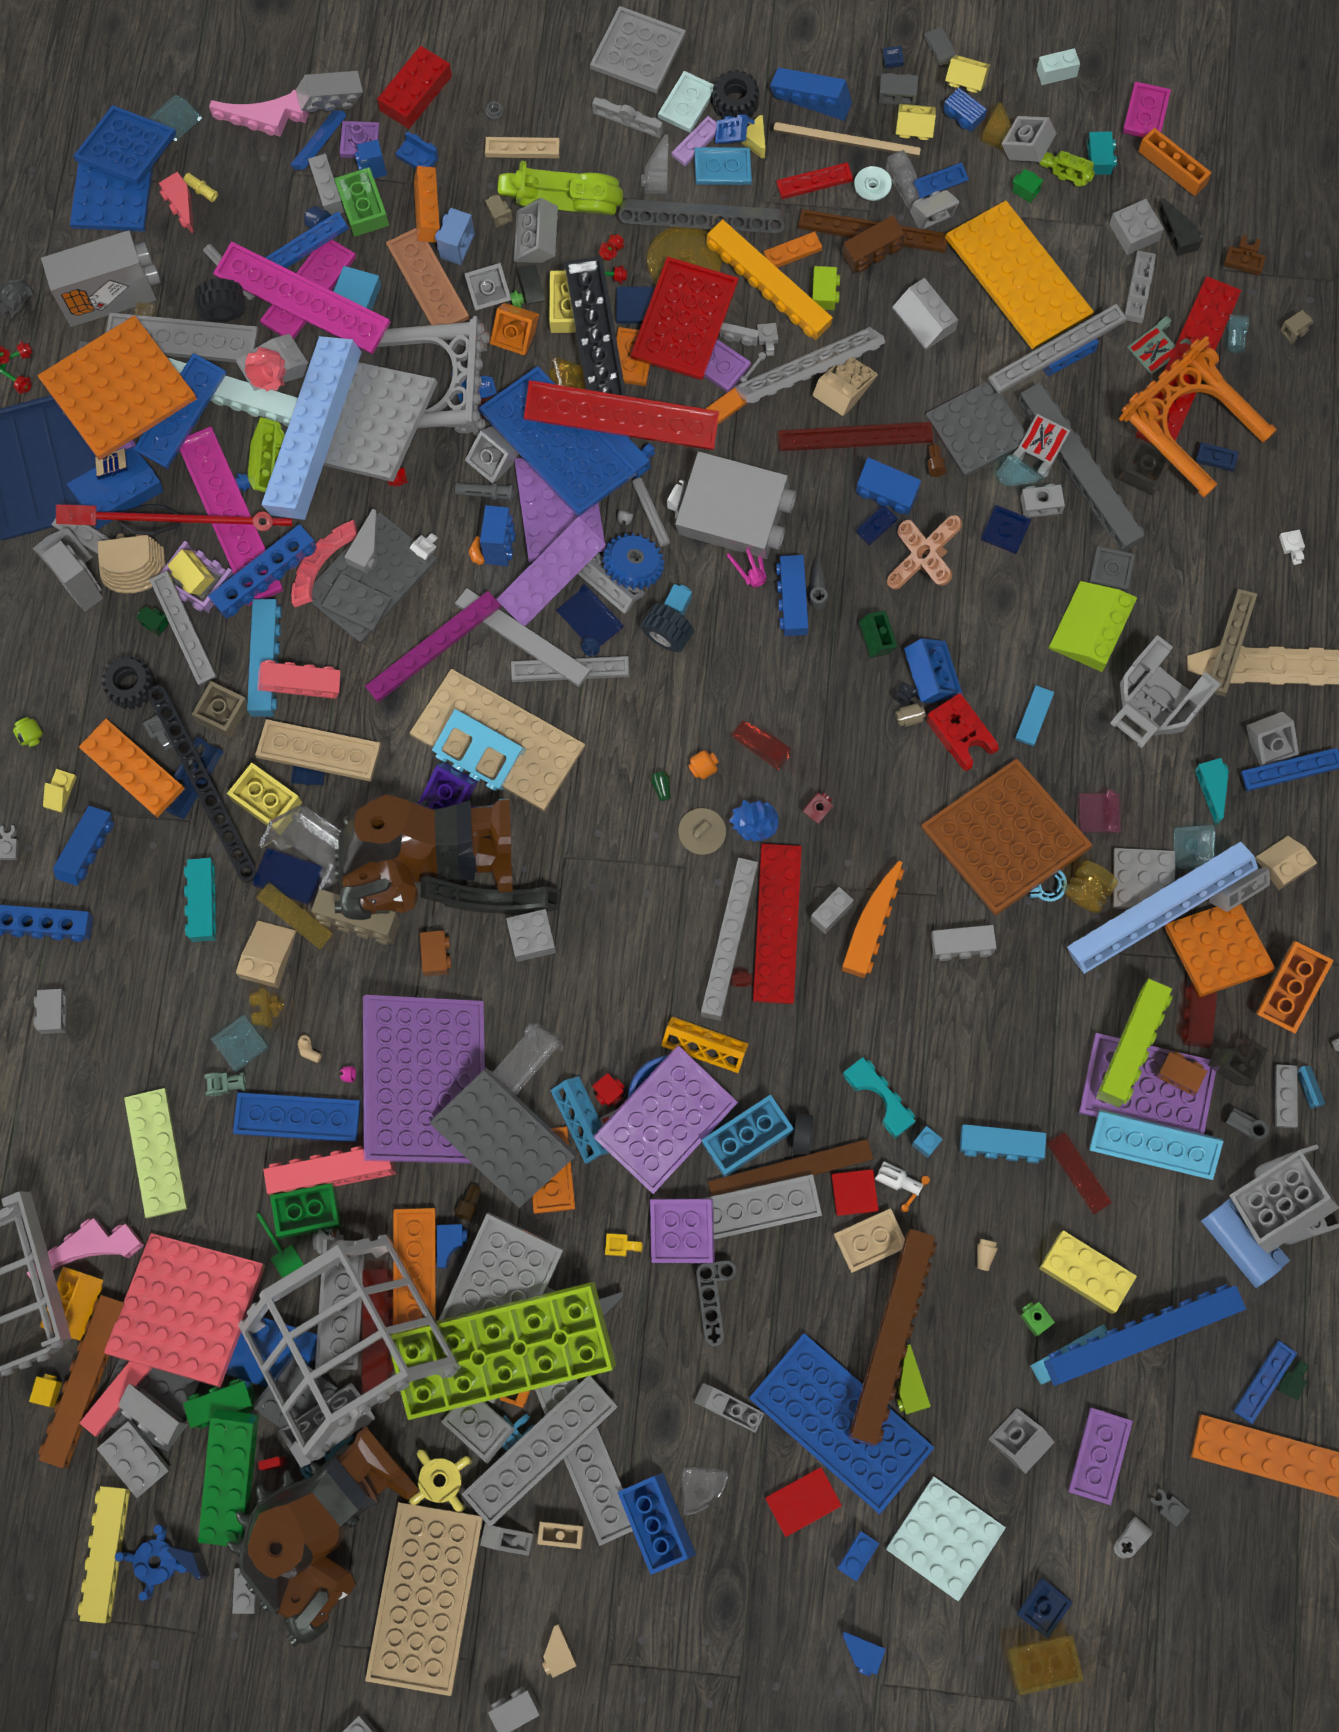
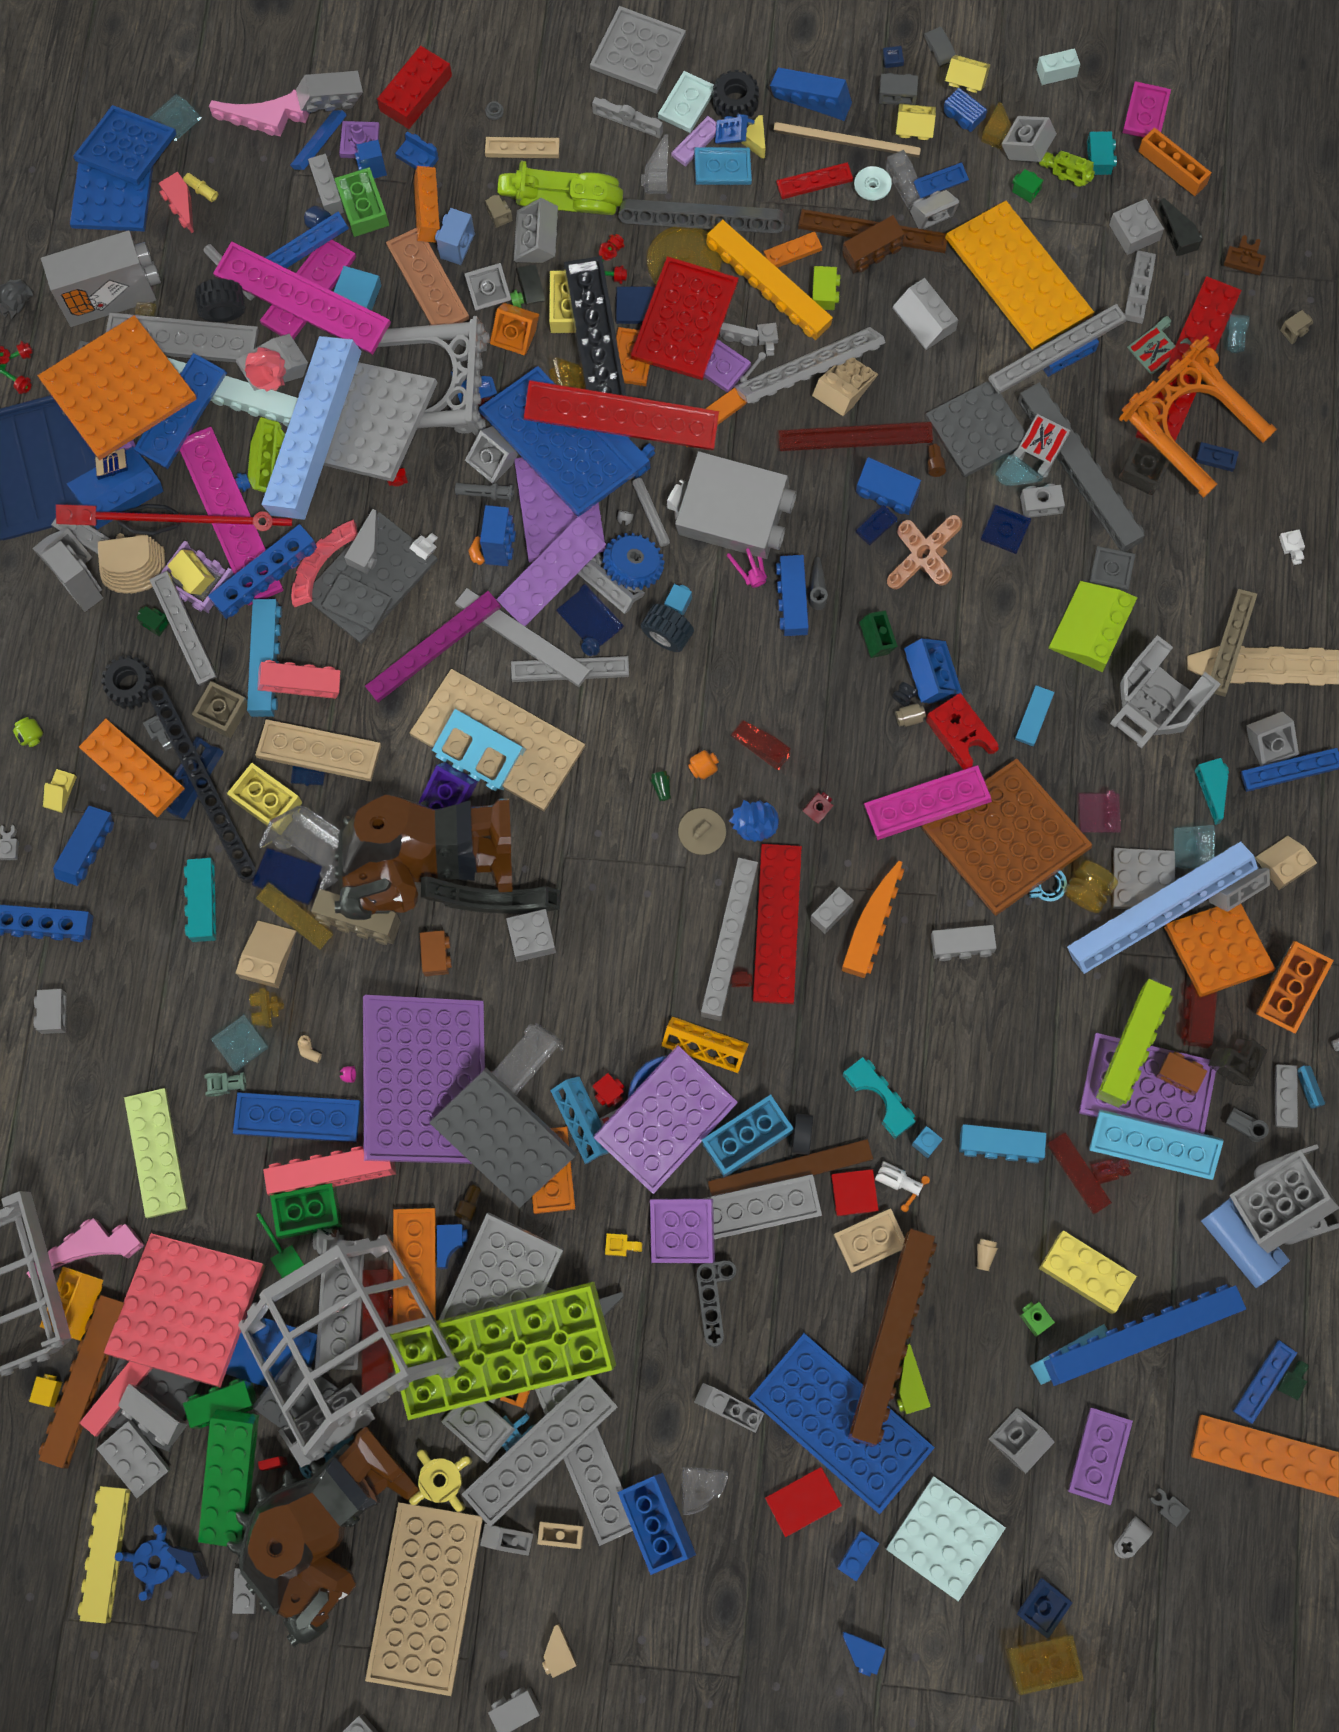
(927, 802): none -> dark pink plate
(1109, 1171): none -> clear red plate

